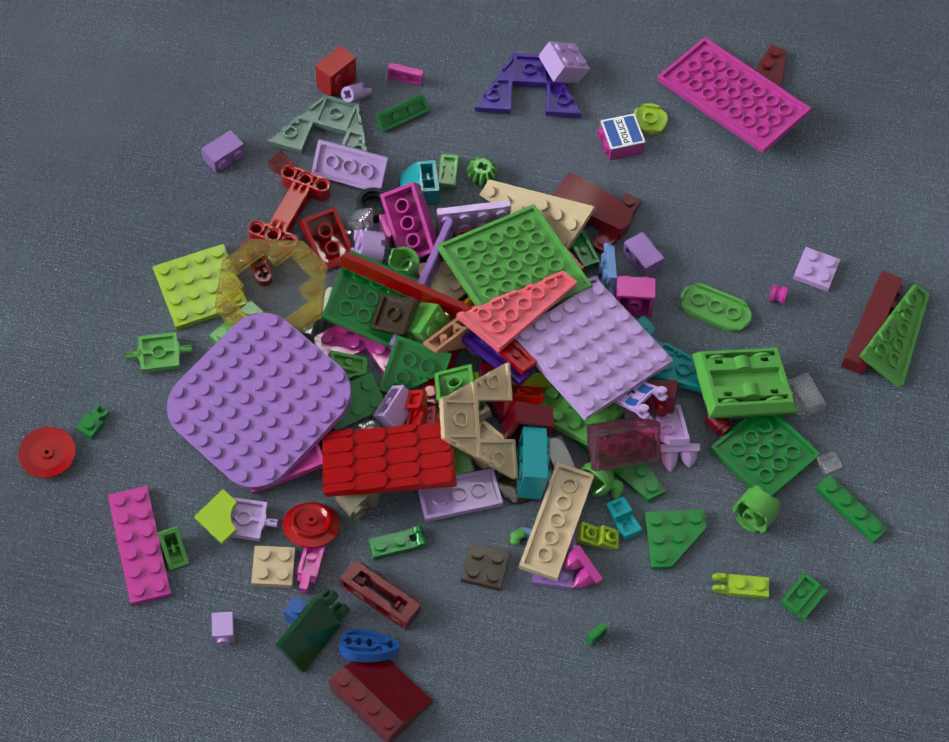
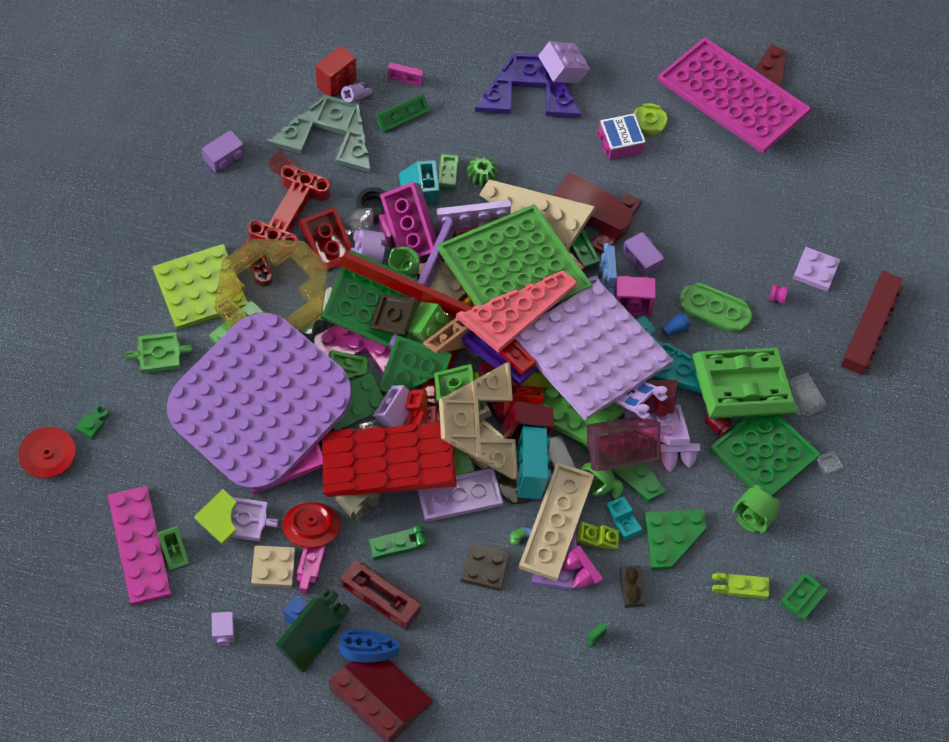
(349, 165): lavender plate -> none
(632, 586): none -> dark brown tile
(676, 325): none -> blue cone
(851, 509): green plate -> none
(894, 342): bright green wing -> none

